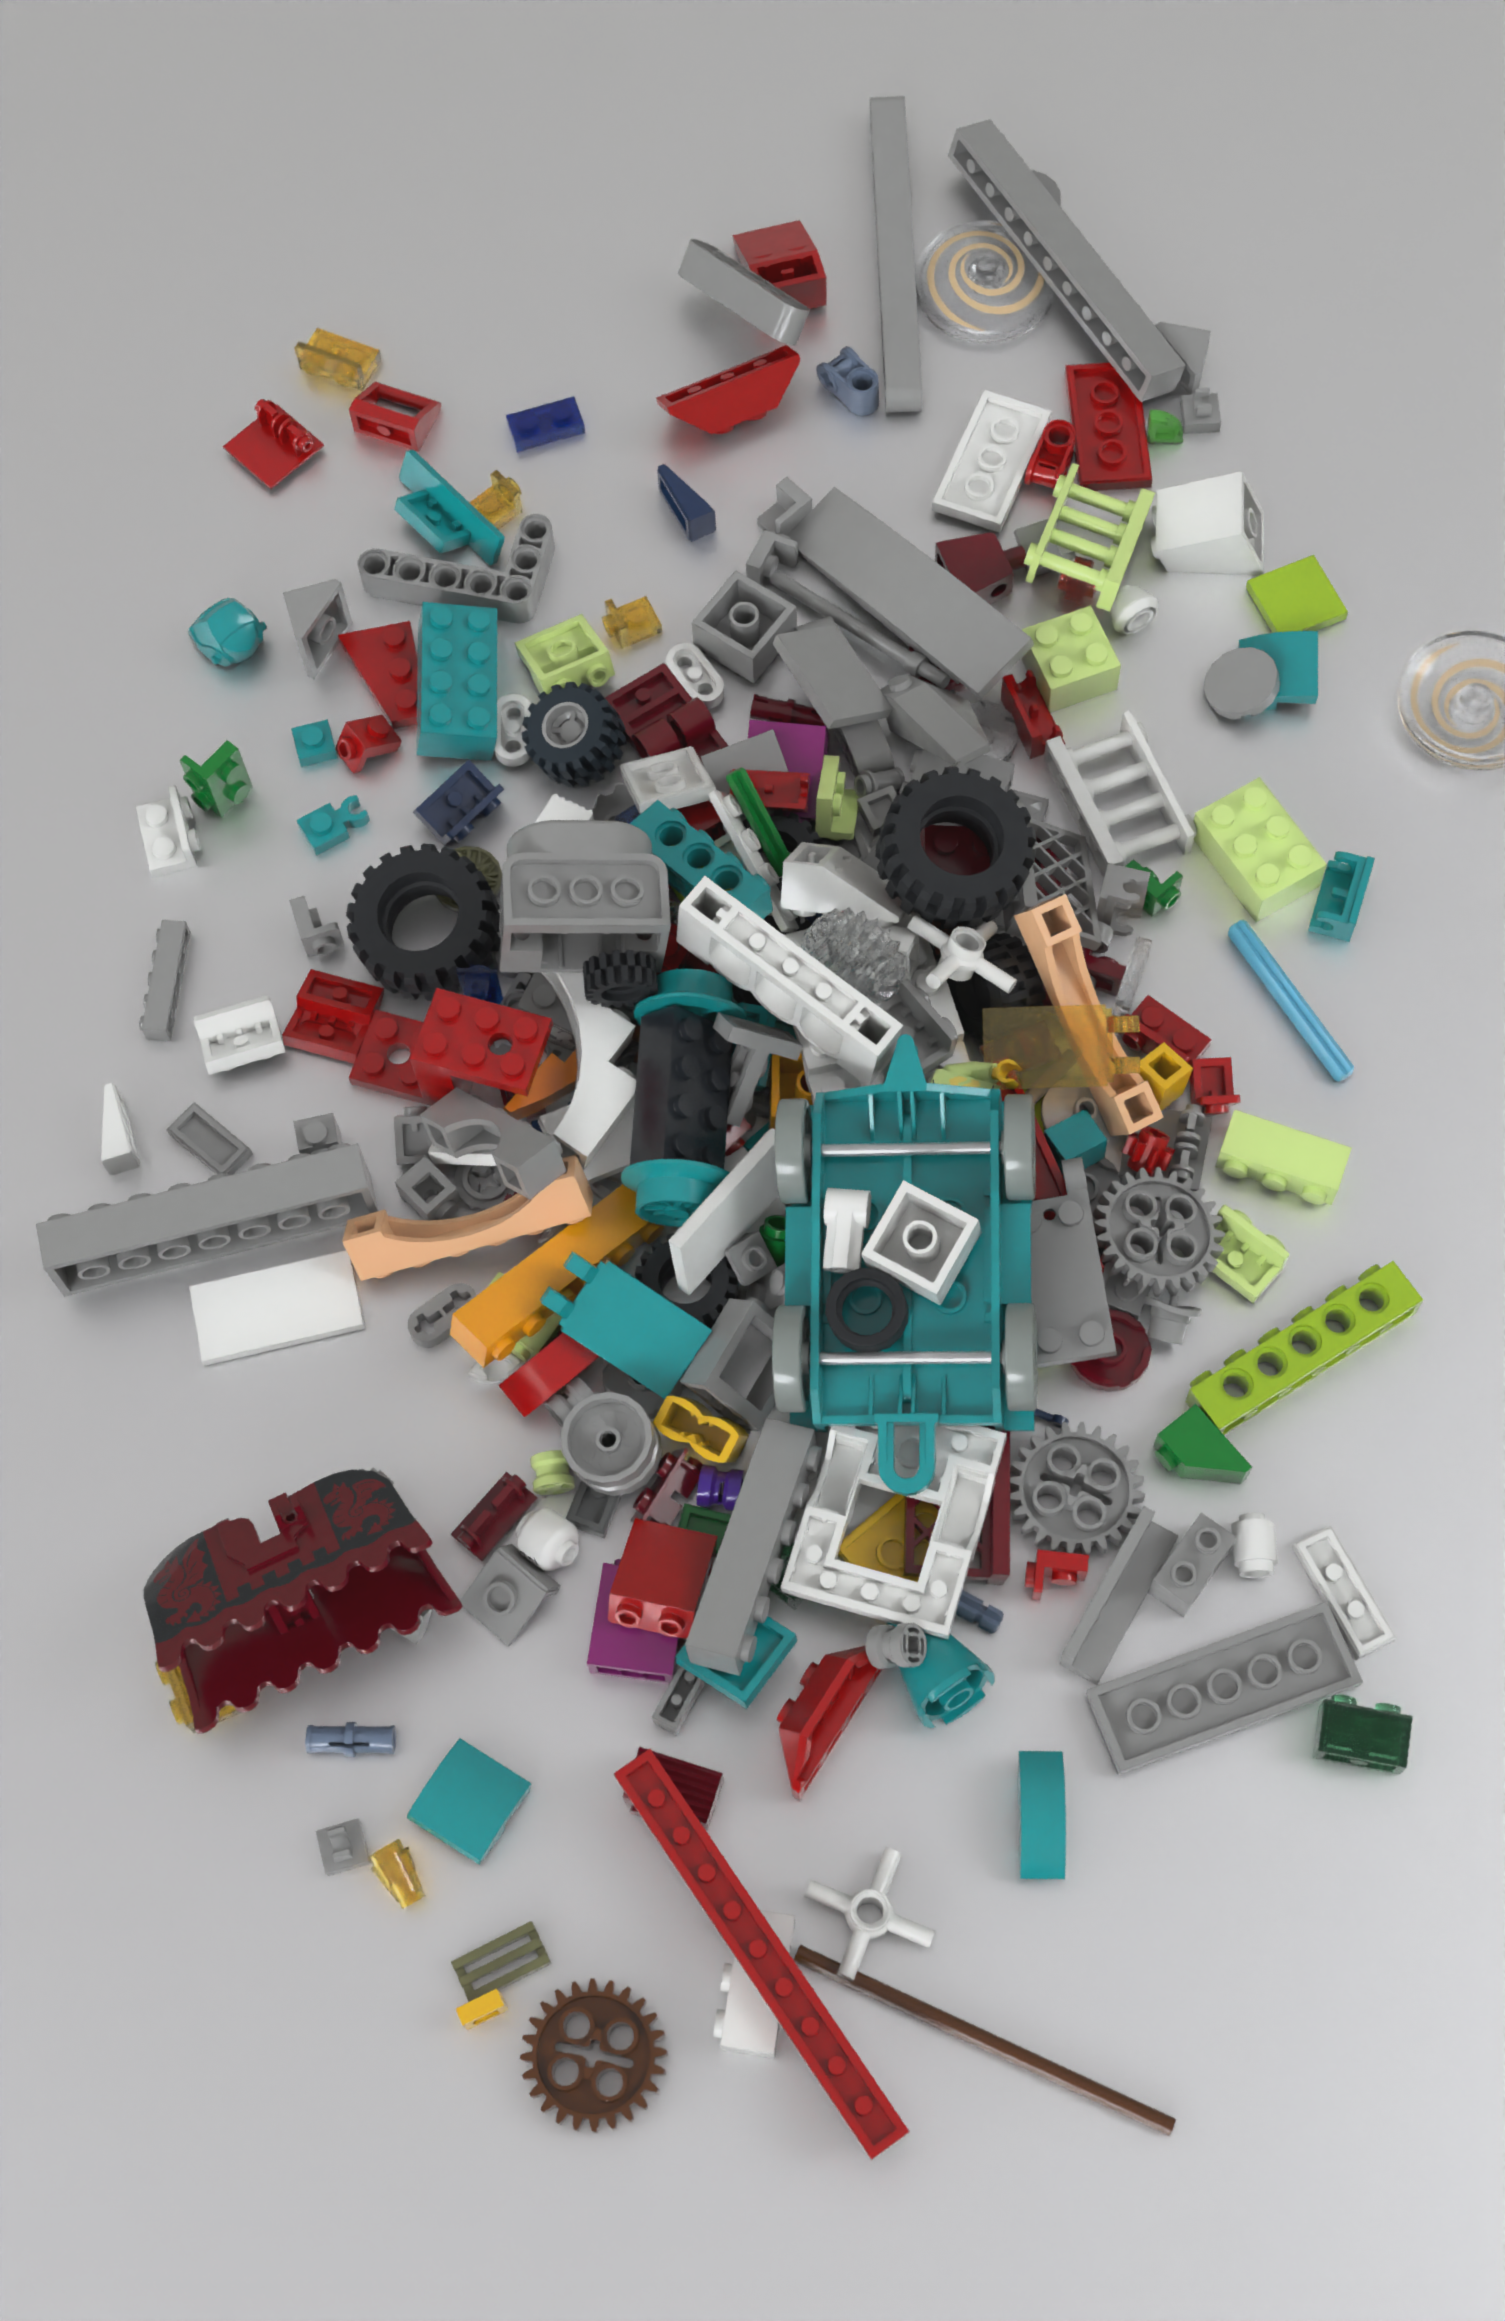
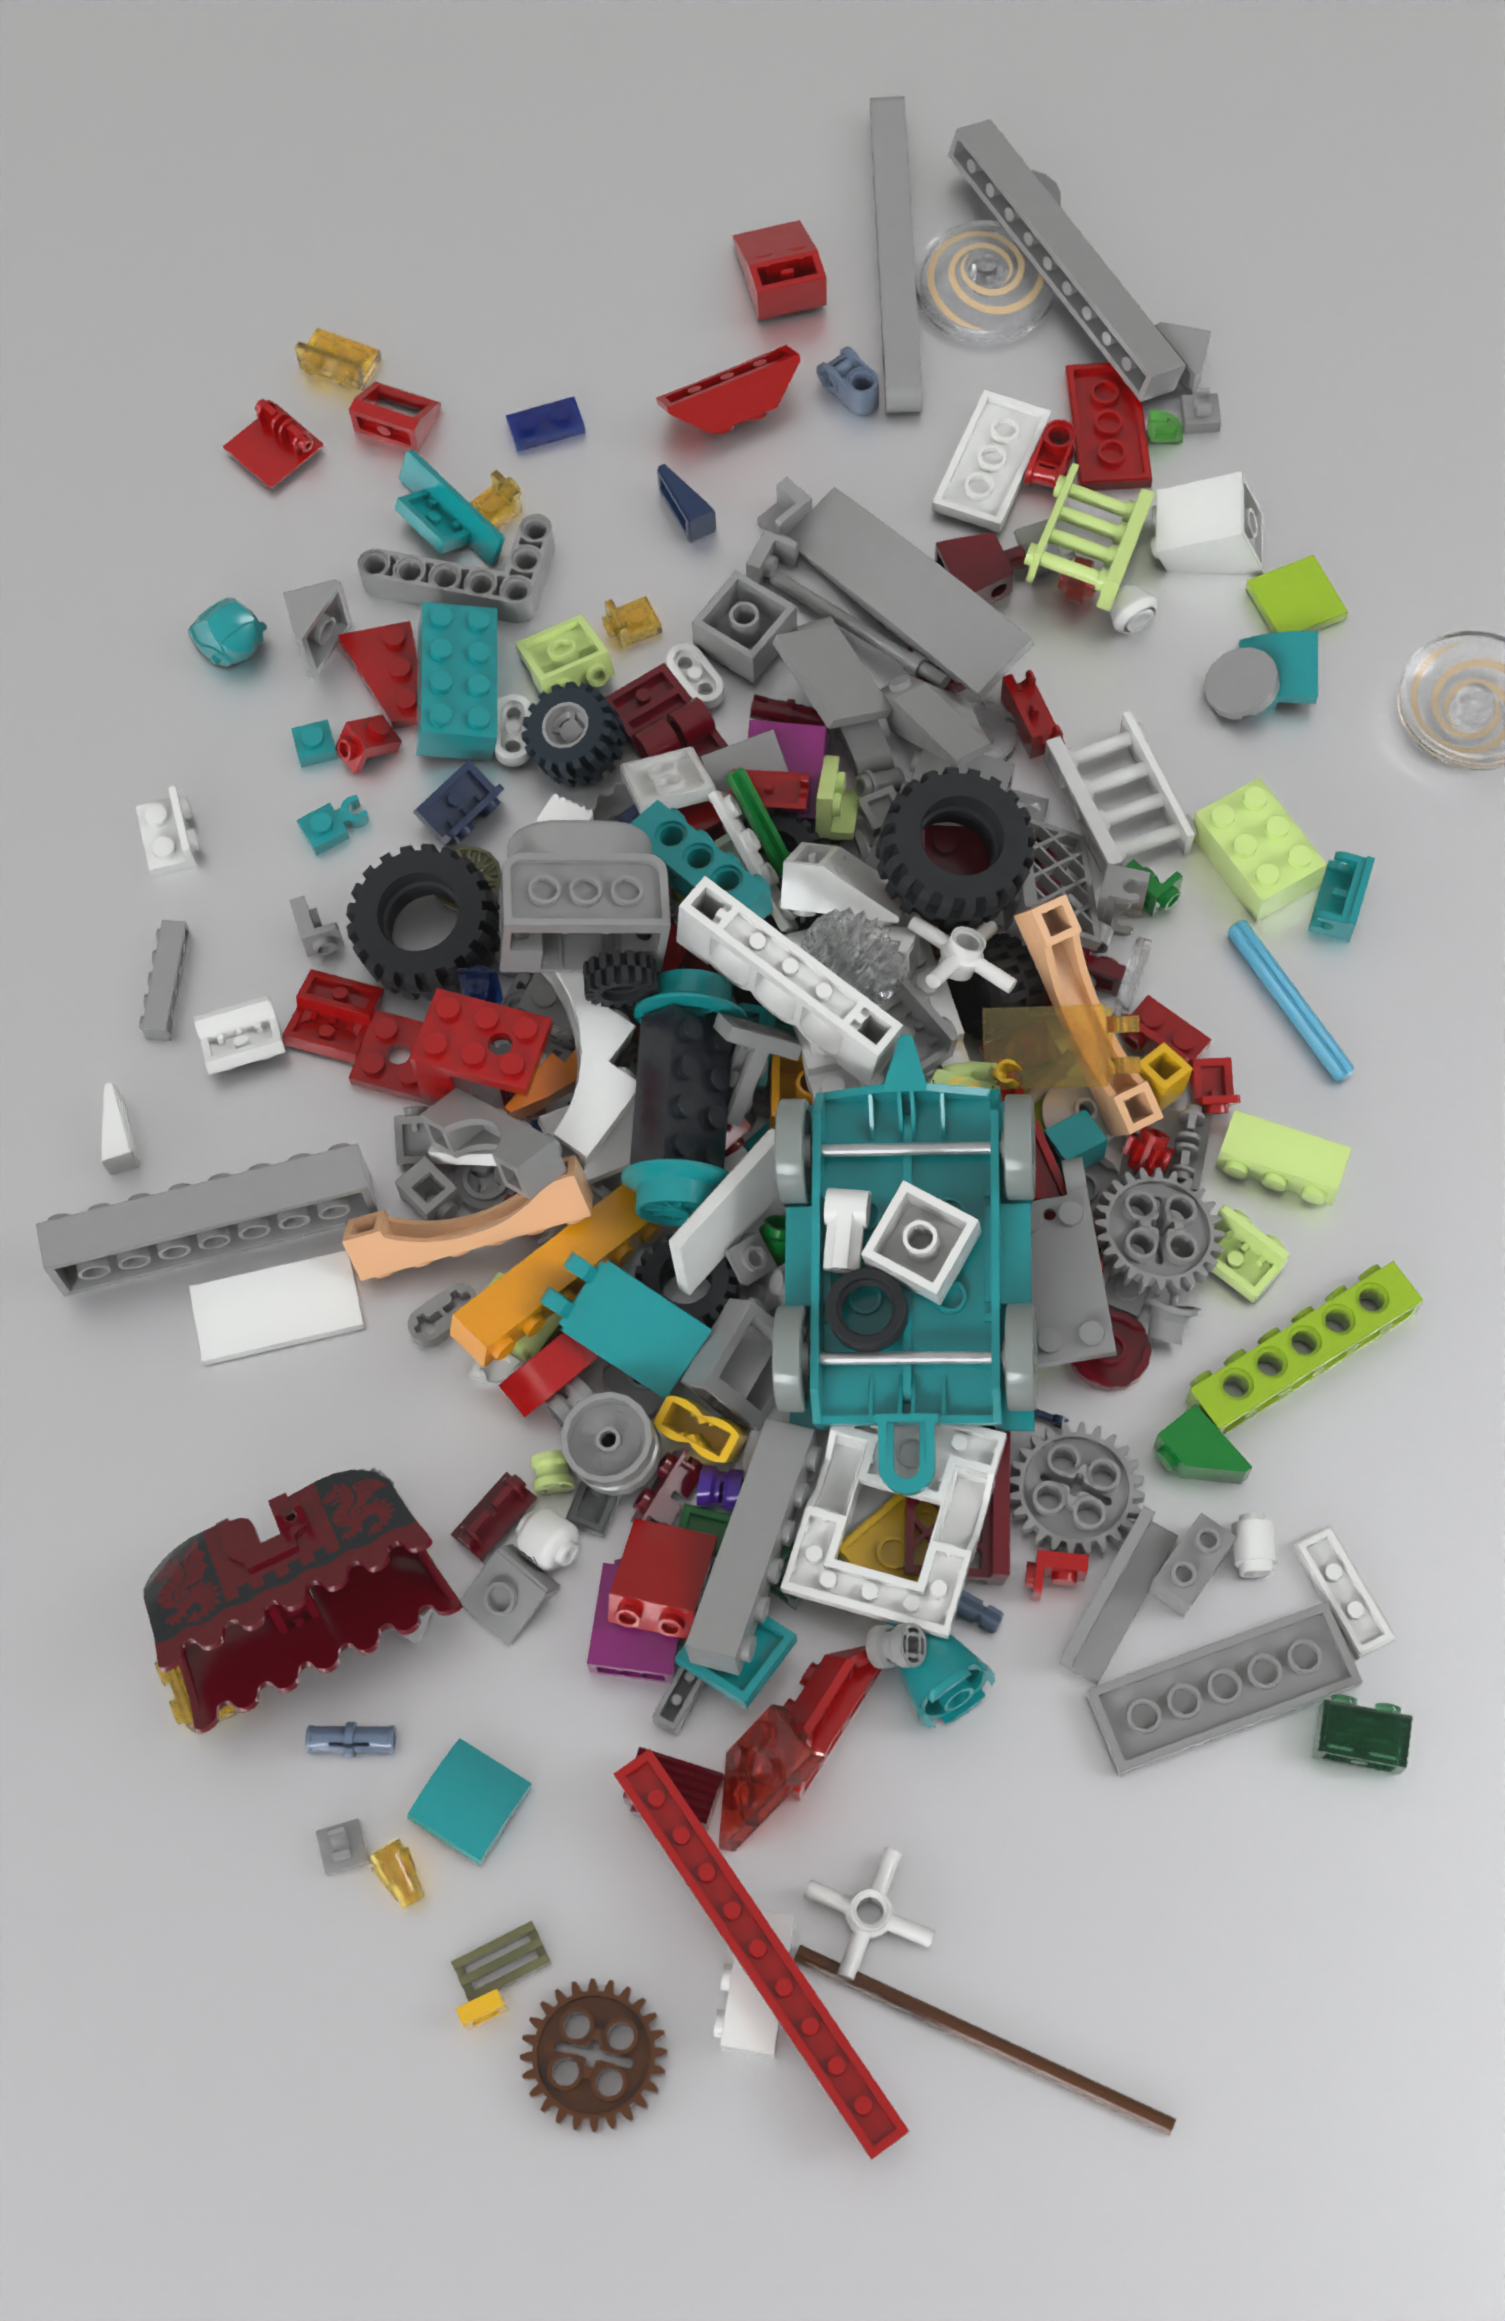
(209, 1141): light grey tile -> none
(219, 780): green bracket -> none
(317, 1133): light grey brick -> none
(743, 292): light grey beam -> none
(762, 1773): none -> clear red wing
(1041, 1815): teal brick -> none
(1071, 659): yellowish green brick -> none

